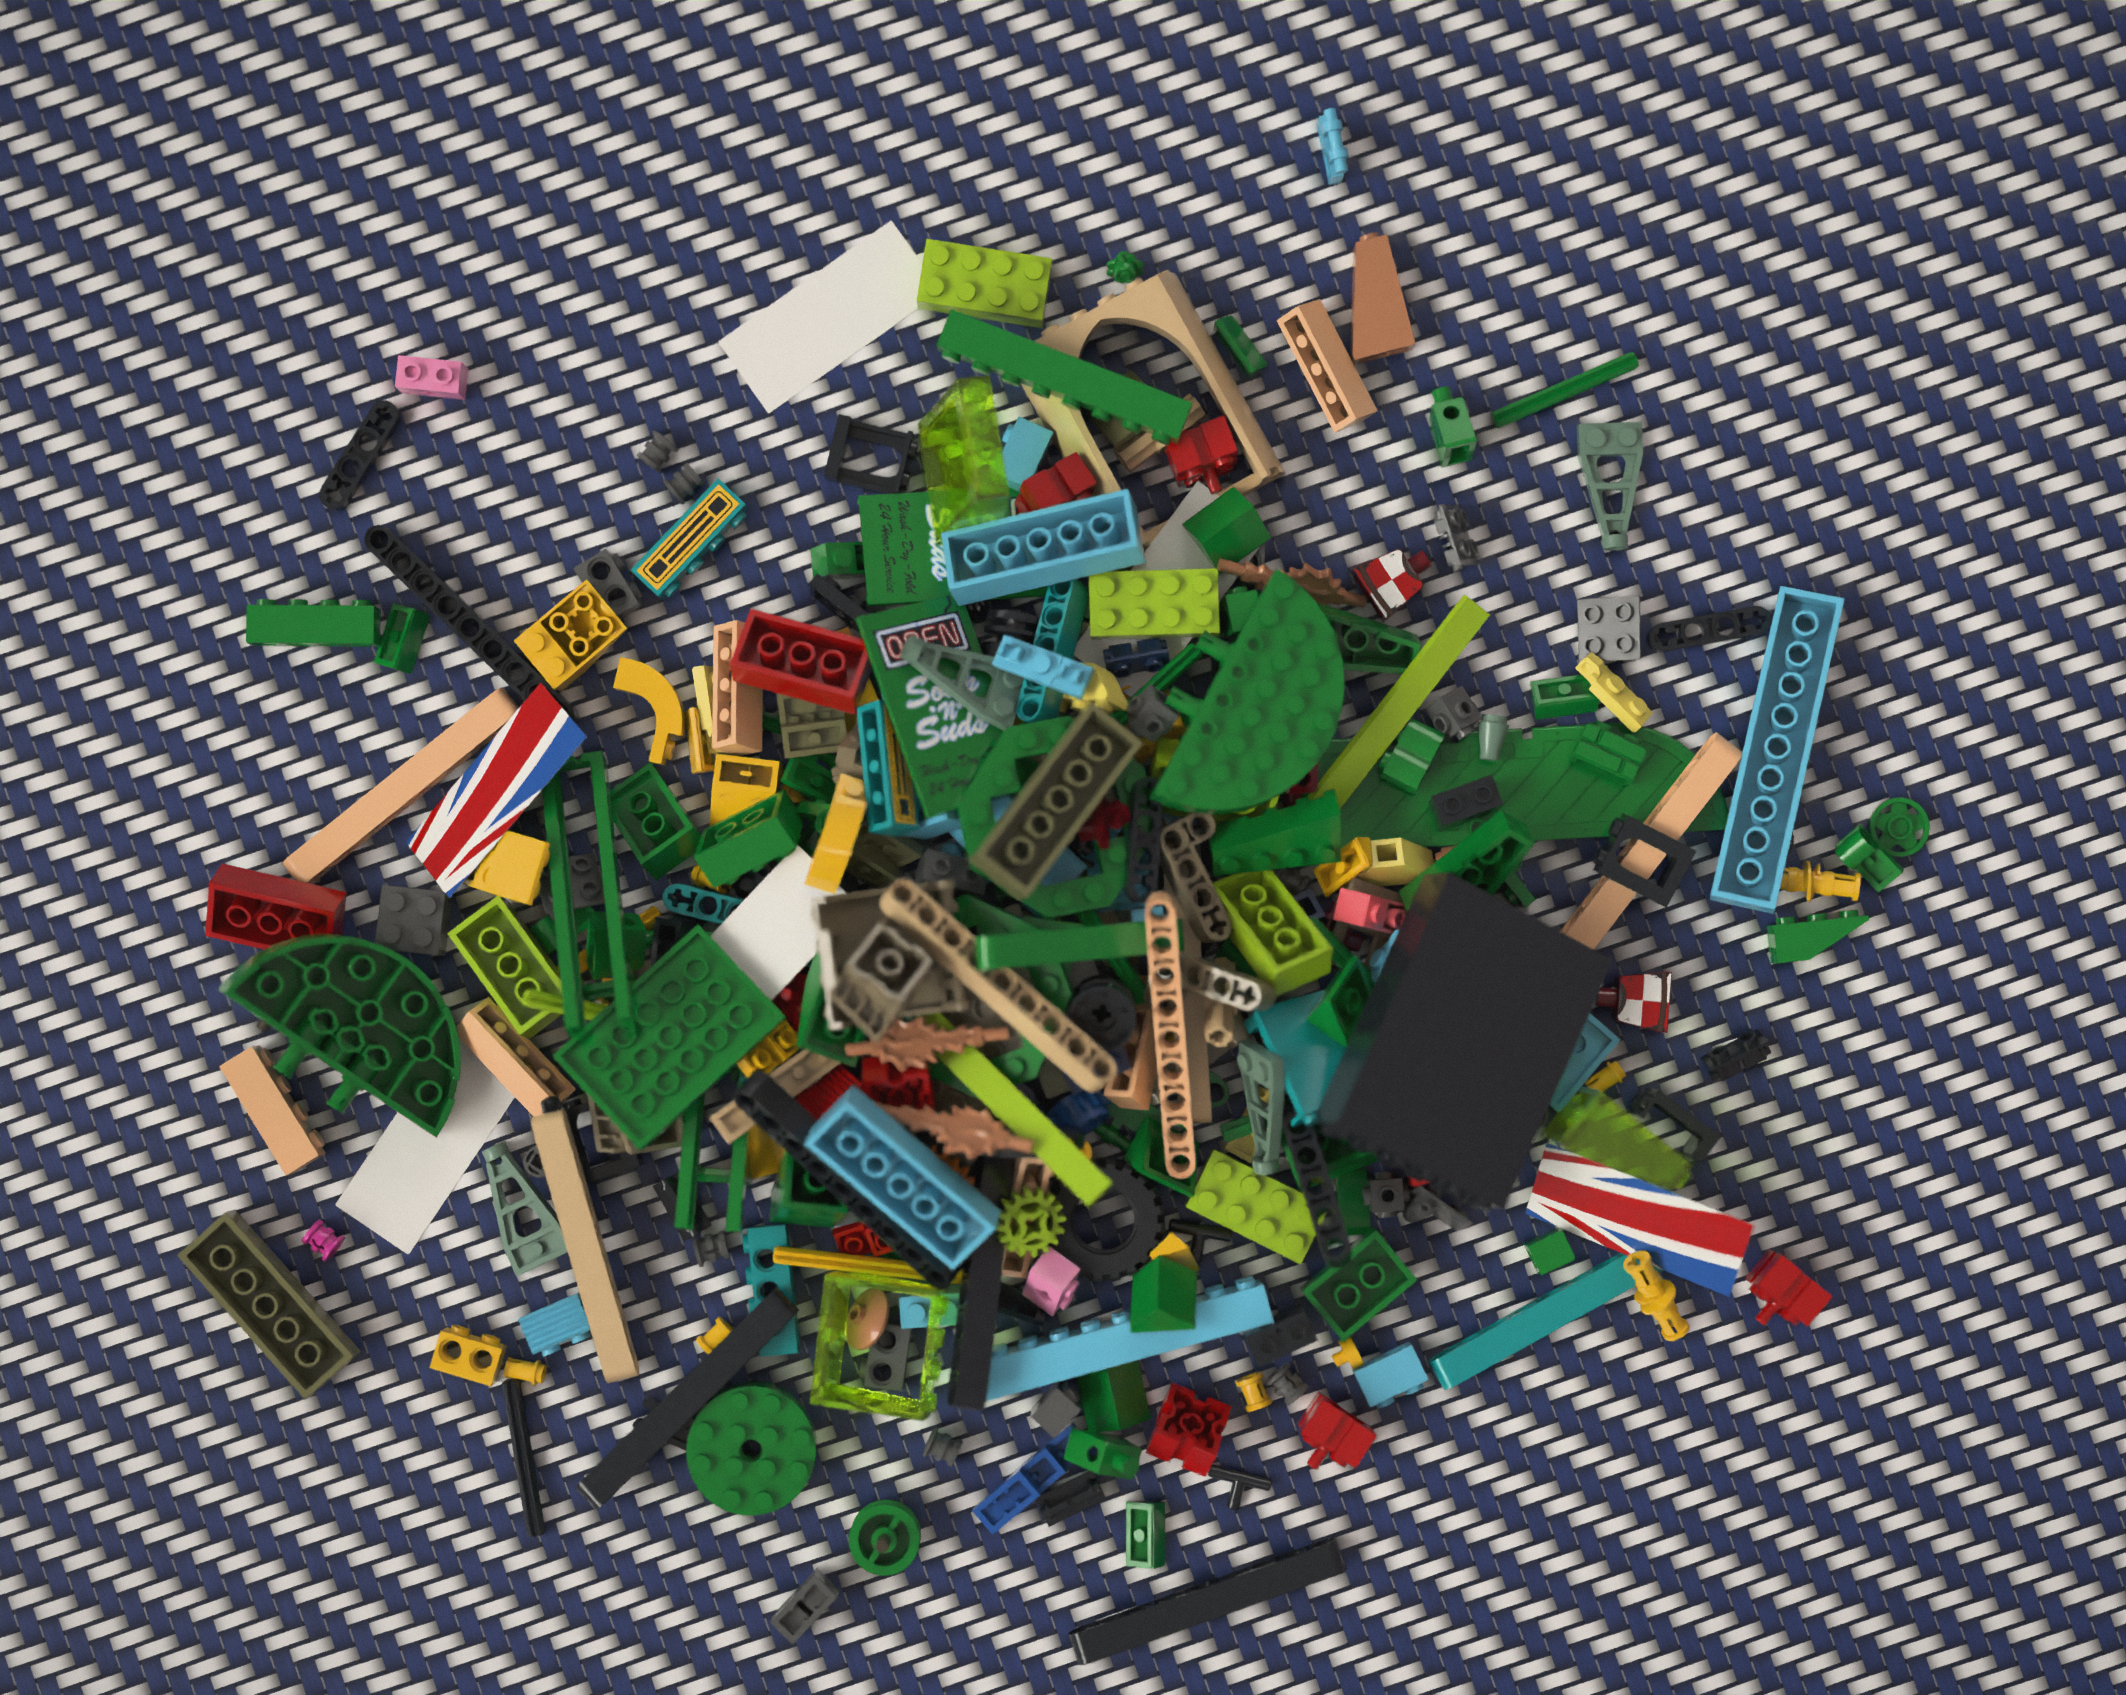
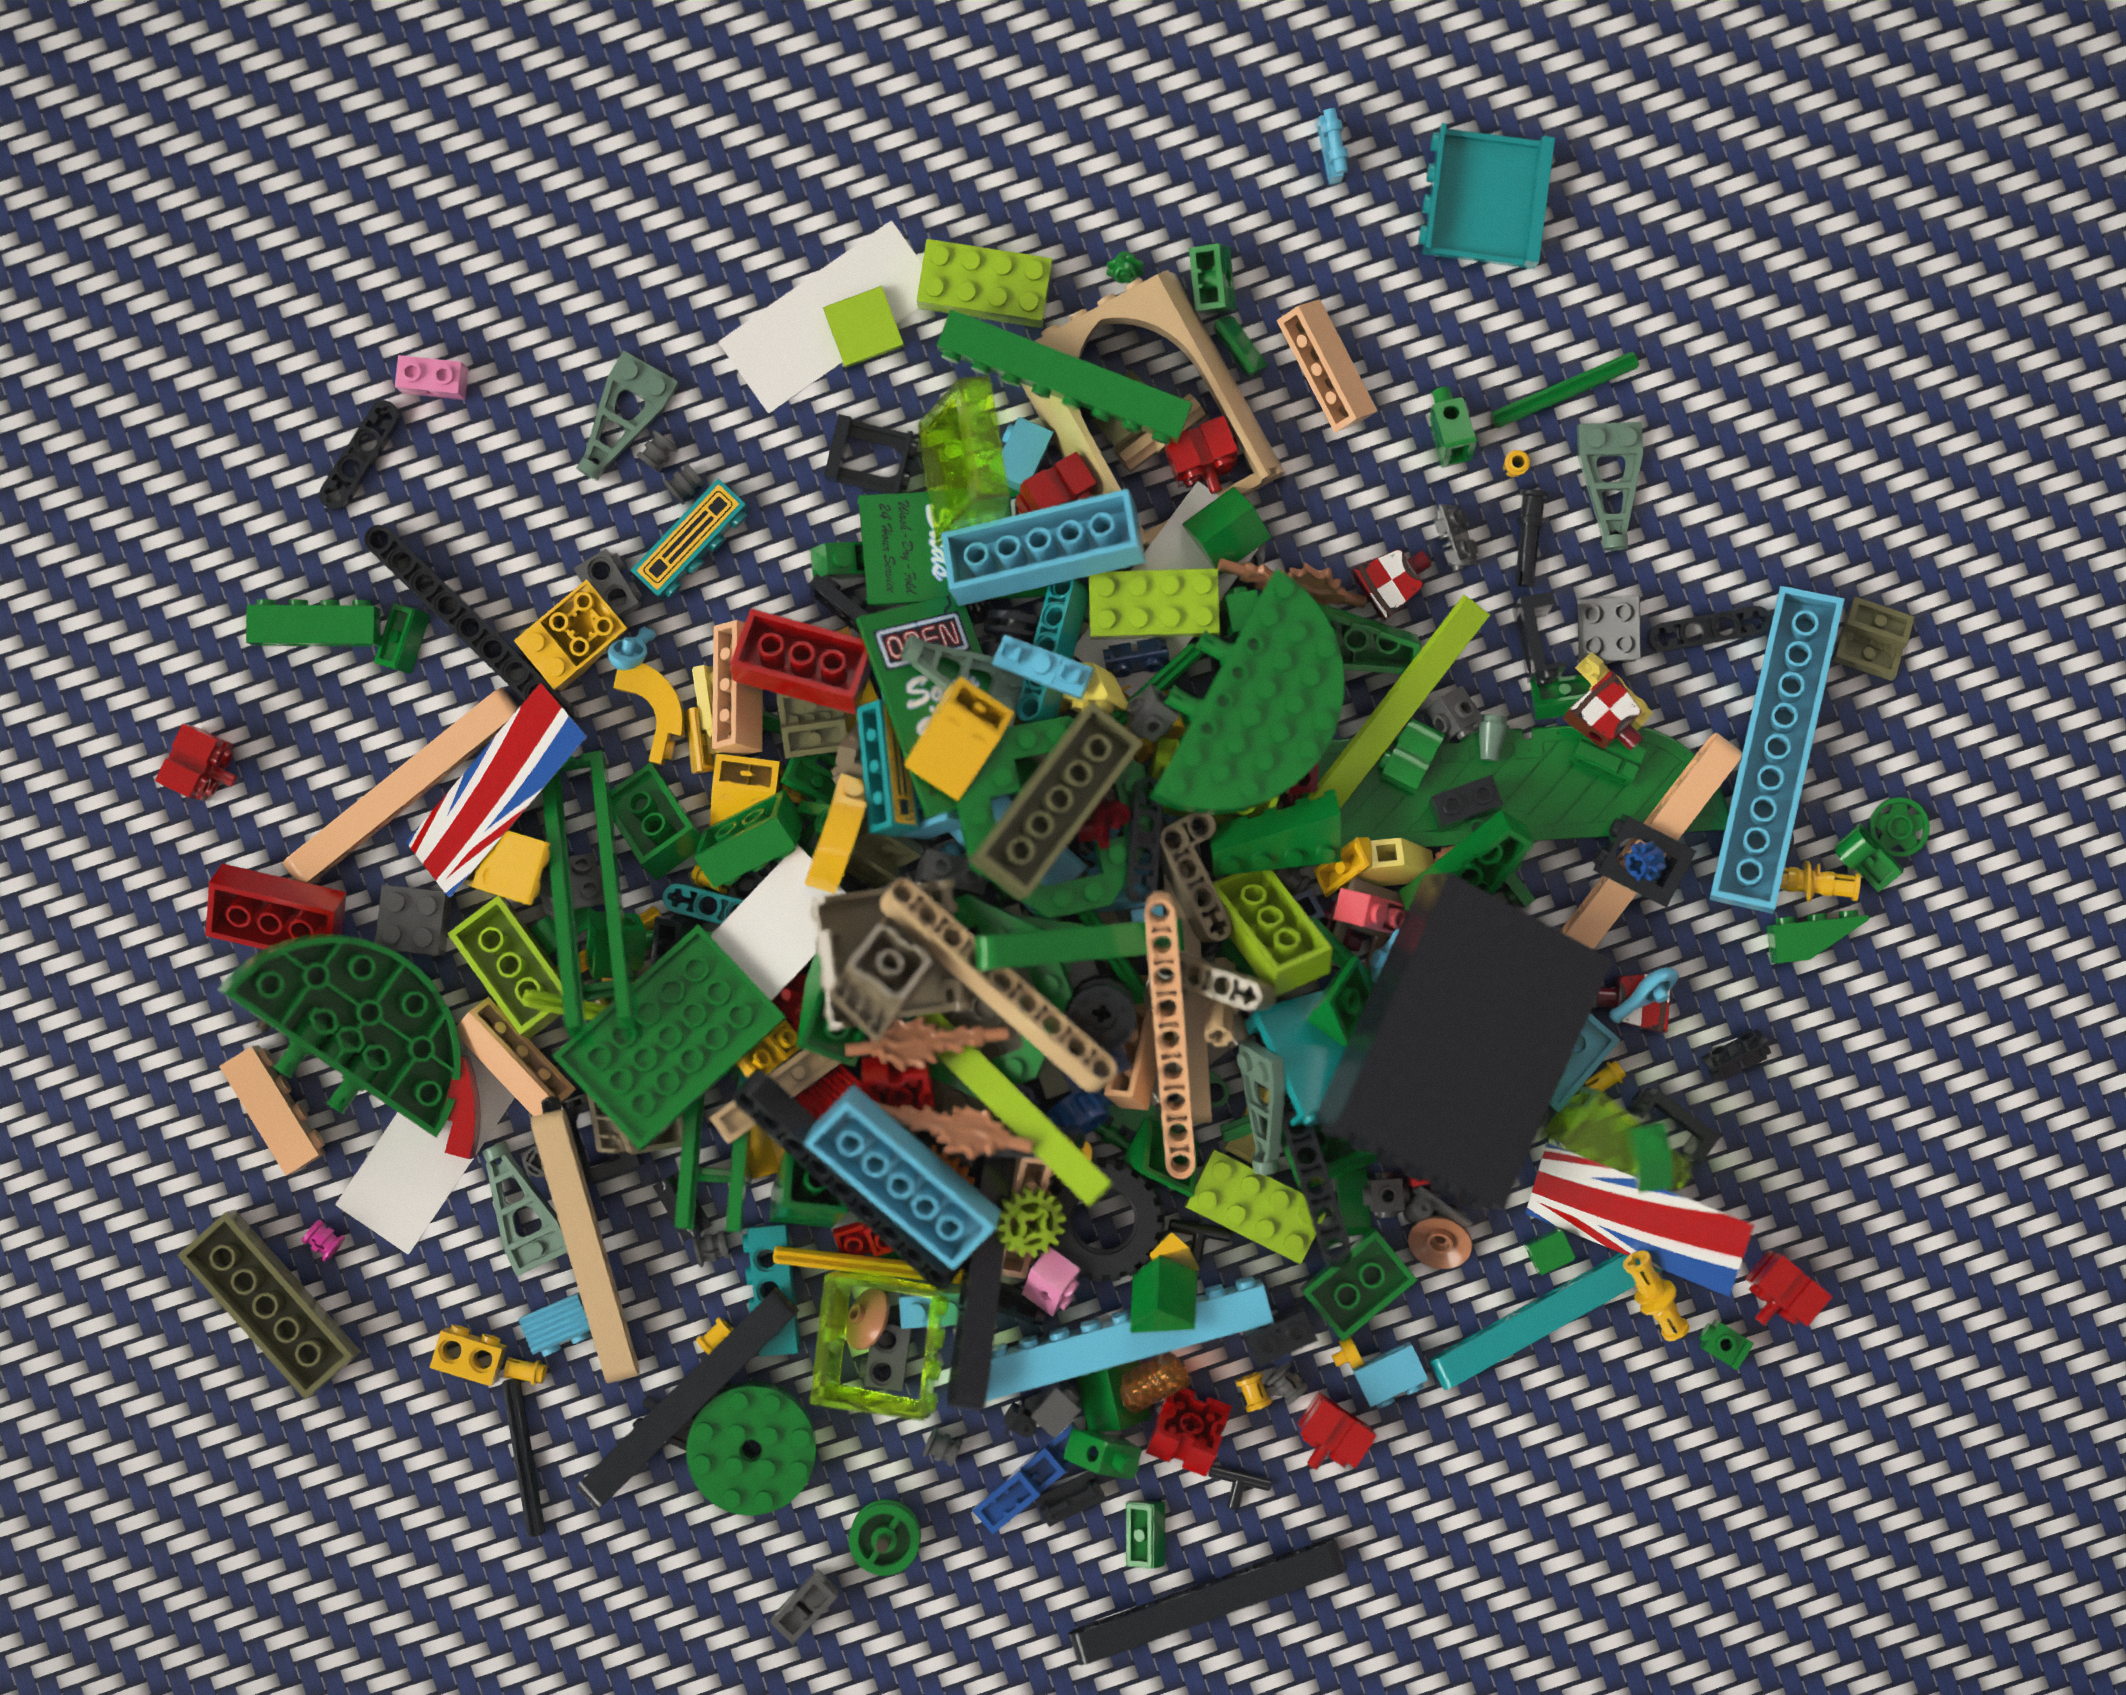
(196, 763): none -> red brick
(465, 1113): none -> red slope
(630, 652): none -> medium azure piece
(645, 382): none -> sand green plate
(863, 326): none -> lime tile
(958, 737): none -> yellow slope
(1019, 1420): none -> black hinge
(1153, 1382): none -> clear orange piece
(1212, 278): none -> green brick
(1378, 307): nougat slope -> none
(1440, 1252): none -> nougat dish
(1486, 197): none -> teal panel
(1517, 456): none -> yellow pin
(1525, 615): none -> black panel
(1531, 521): none -> black pin
(1606, 714): none -> torso
(1645, 861): none -> blue gear
(1650, 989): none -> medium azure piece
(1650, 1156): none -> green slope
(1736, 1351): none -> green brick
(1873, 638): none -> olive slope

